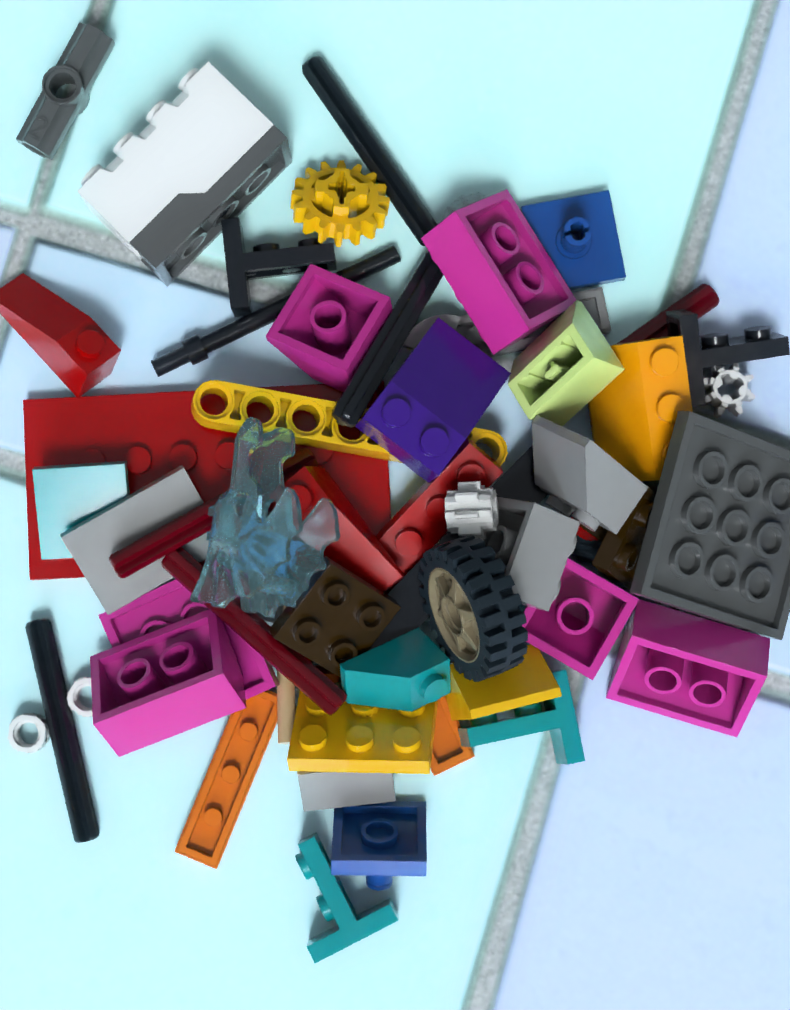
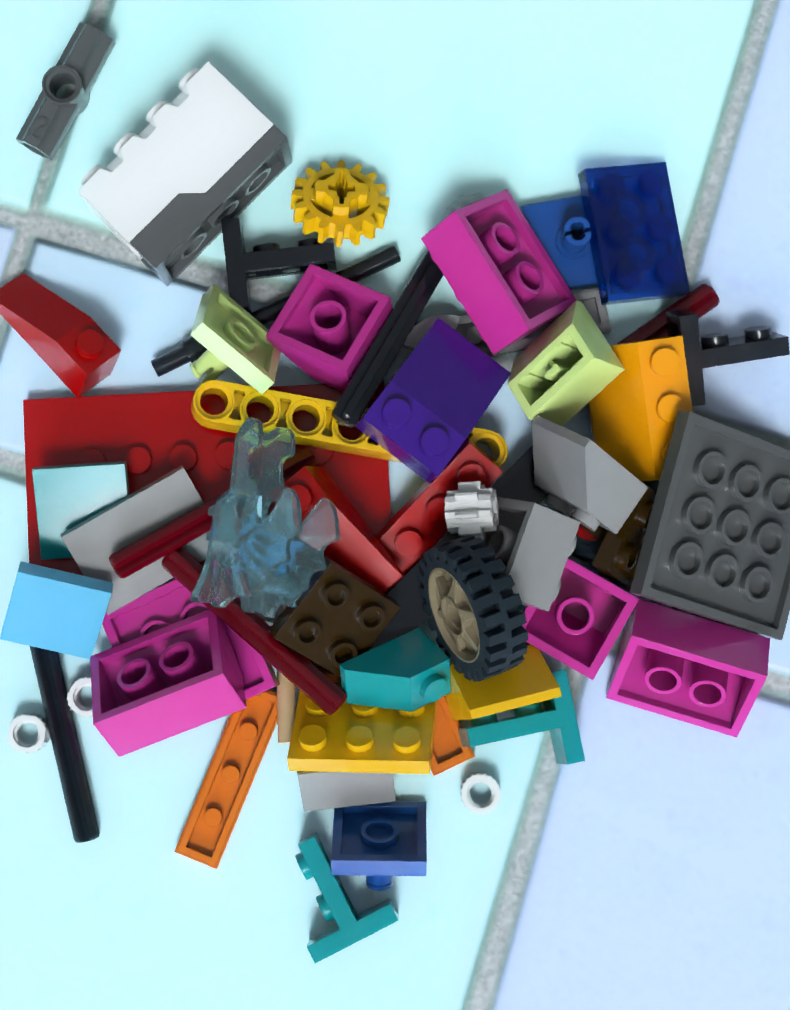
(56, 610): none -> medium azure tile
(232, 341): none -> yellowish green tile
(368, 146): black axle -> none
(480, 807): none -> white axle
(633, 233): none -> clear blue plate
(727, 377): white gear -> none

